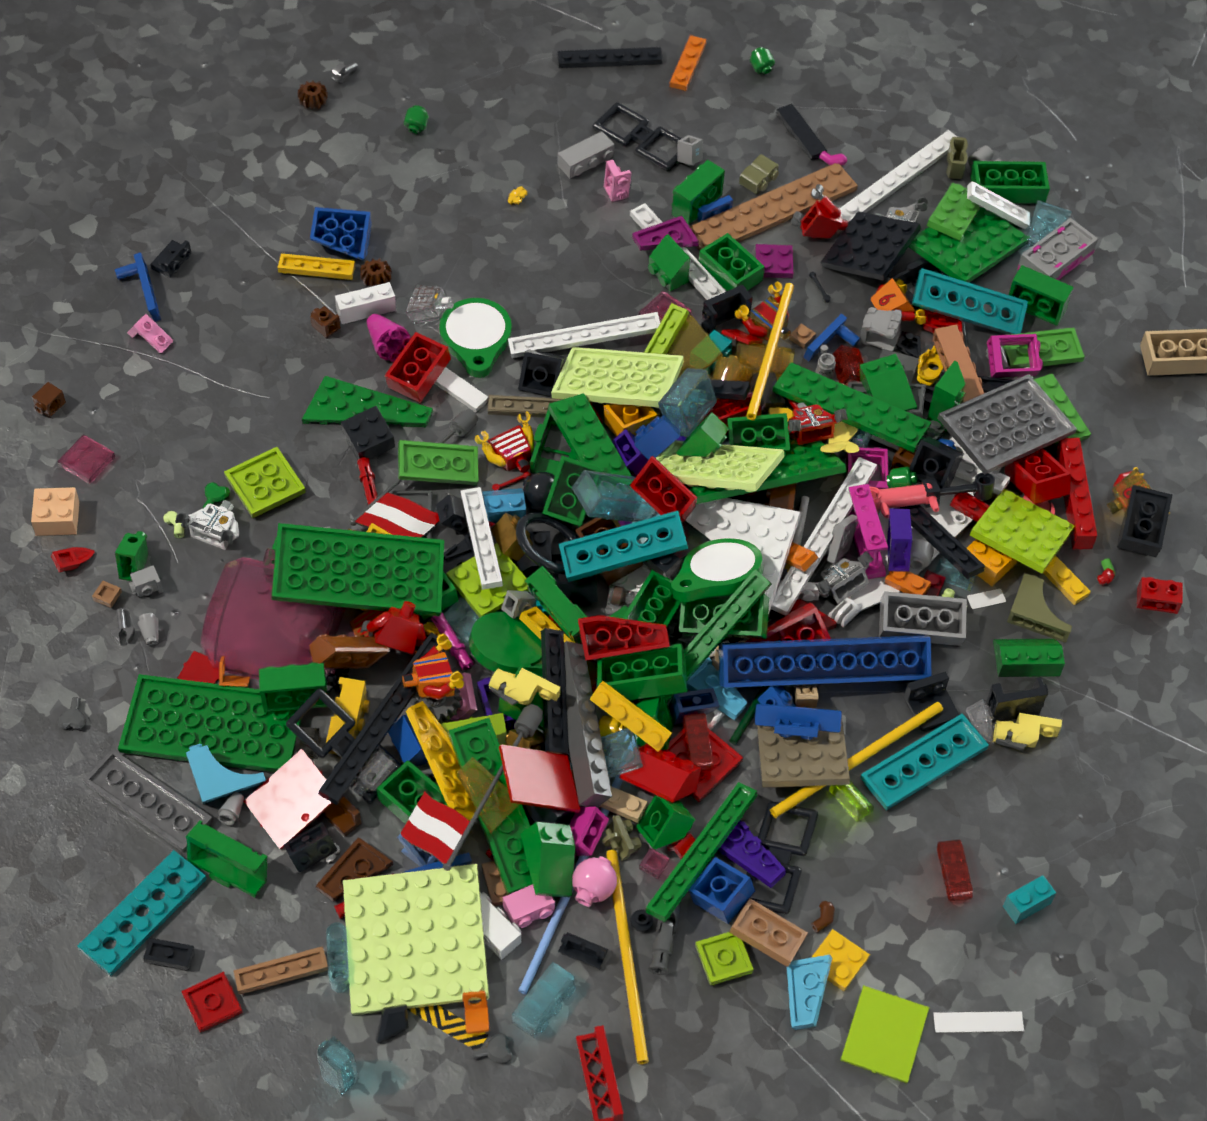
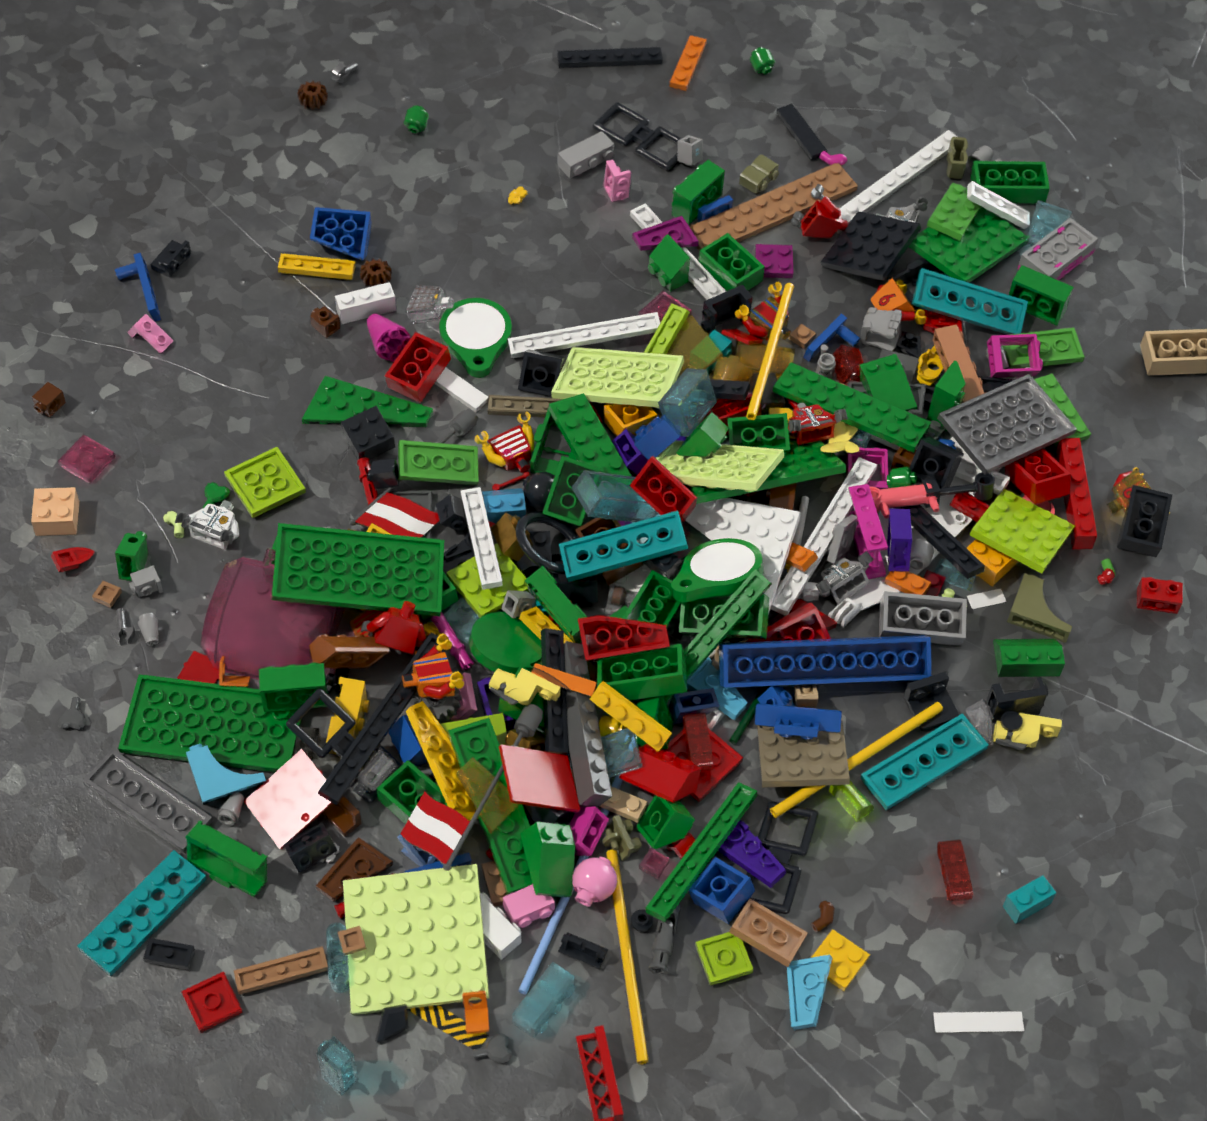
(352, 940): none -> medium nougat plate
(384, 473): none -> black brick
(565, 679): none -> orange sticker
(826, 298): black hinge -> none
(885, 1034): lime piece -> none
(1011, 721): none -> black piece
(1066, 581): yellow plate -> none

